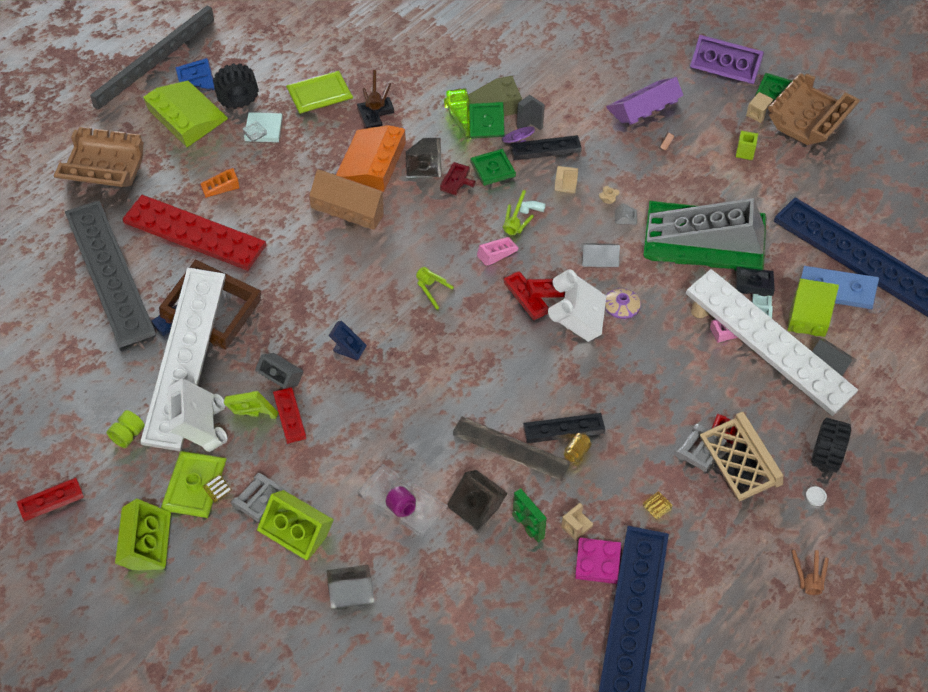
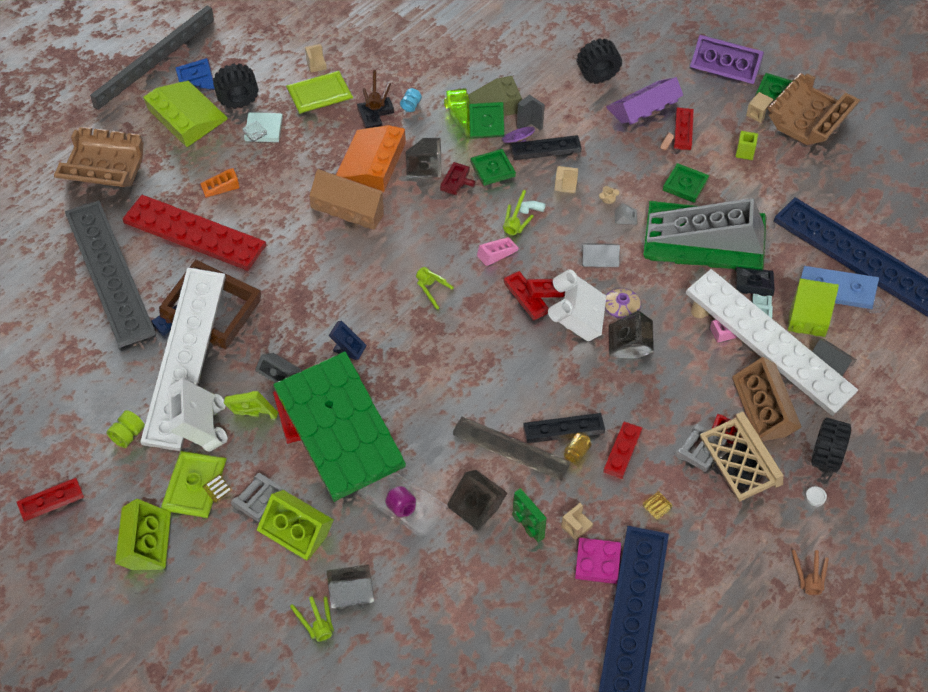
(315, 58): none -> tan panel
(321, 629): none -> lime plant
(339, 426): none -> green piece
(410, 100): none -> medium azure wheel
(599, 61): none -> black tyre
(622, 450): none -> red plate
(631, 336): none -> clear smoke slope
(683, 128): none -> red plate
(685, 183): none -> green plate
(766, 400): none -> medium nougat slope

